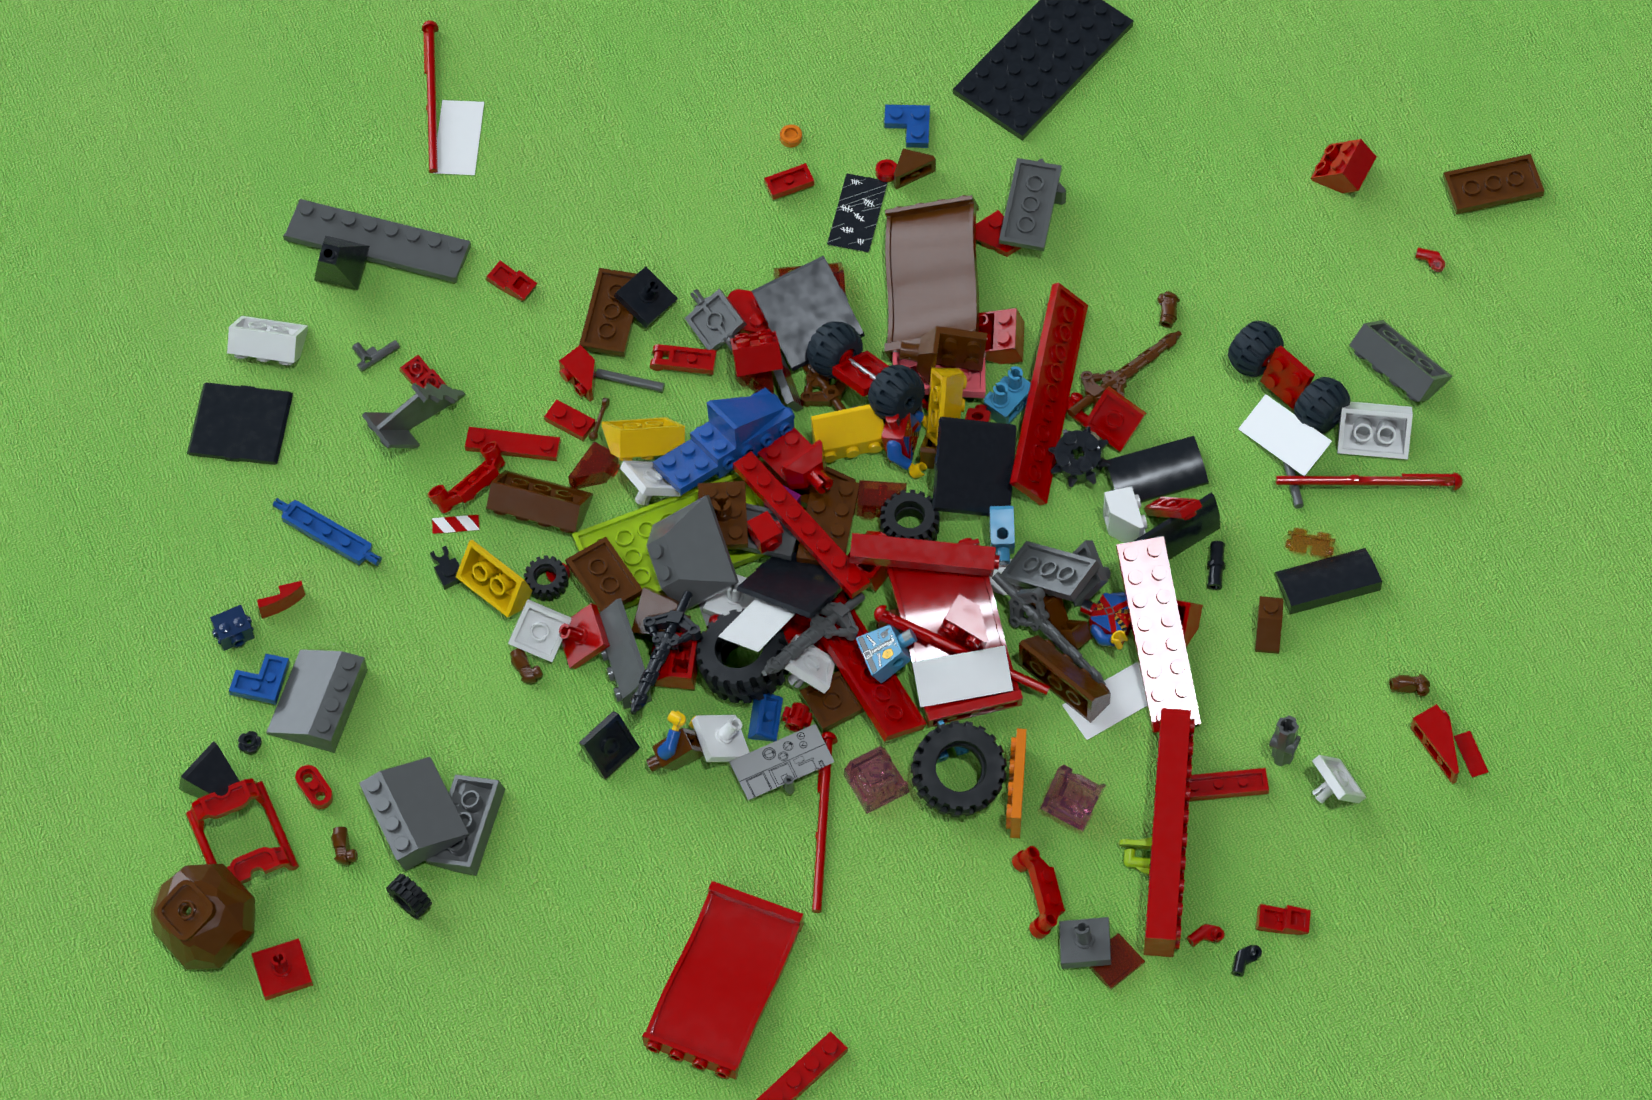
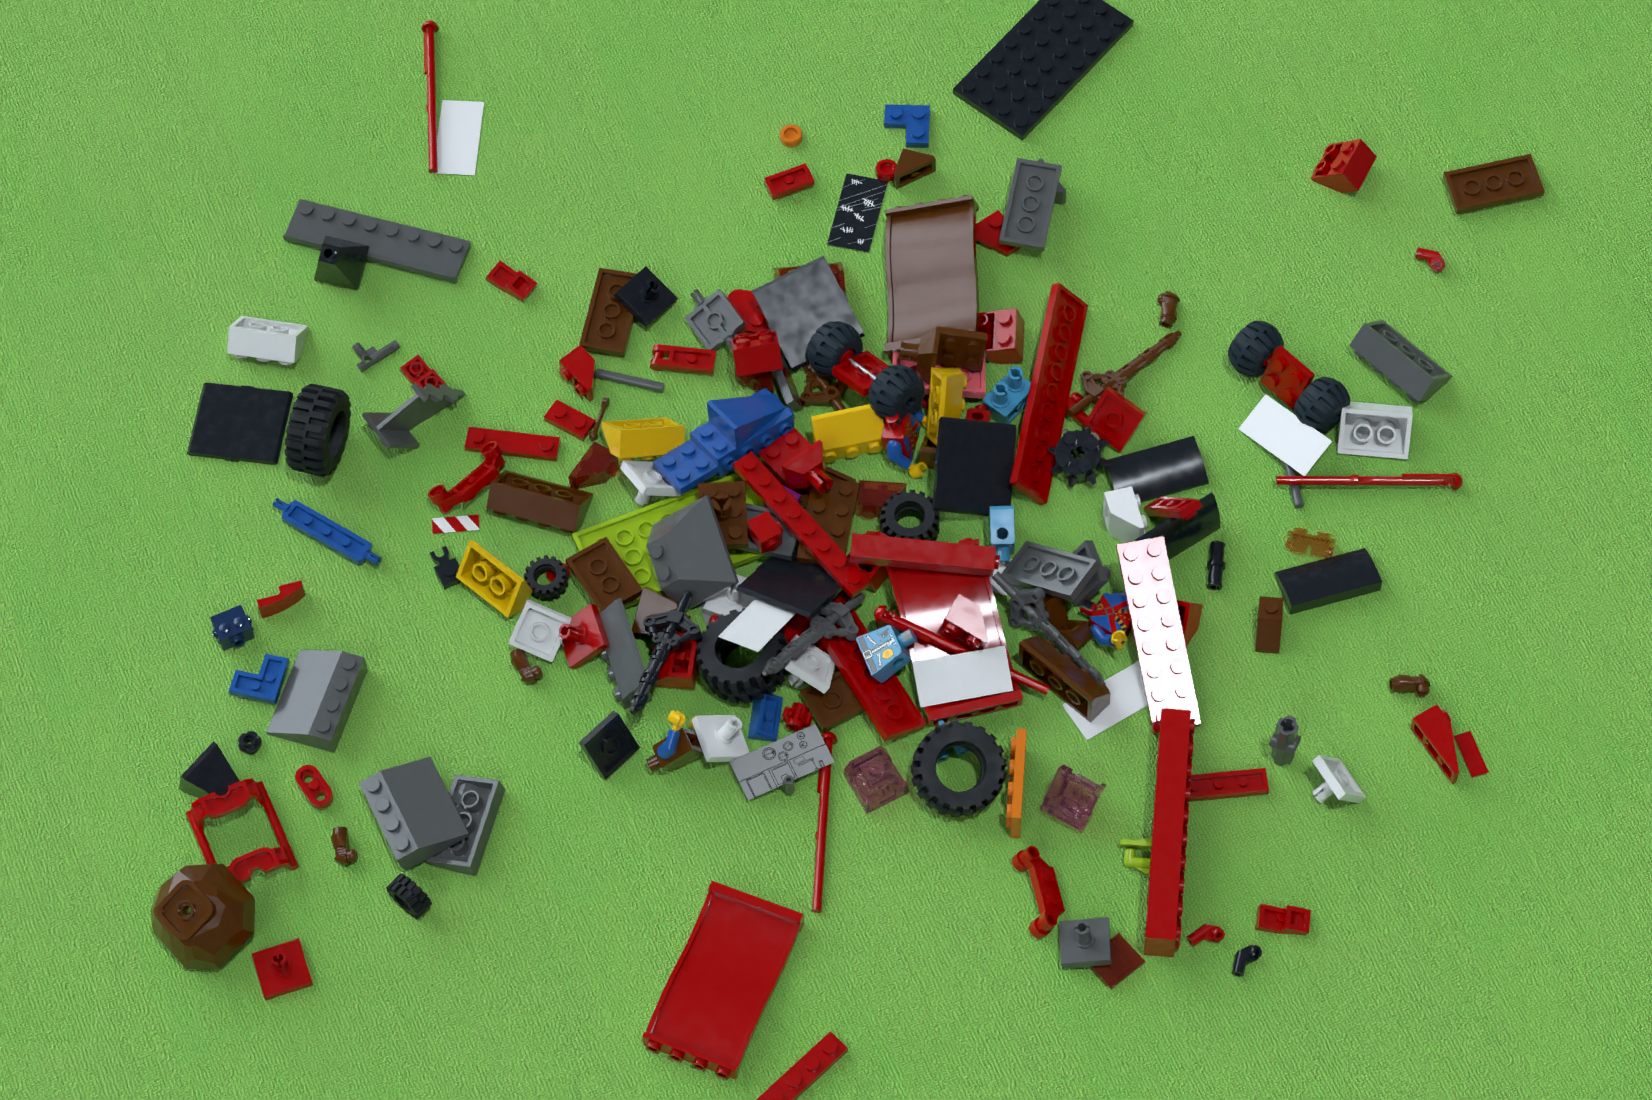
(317, 430): none -> black tyre

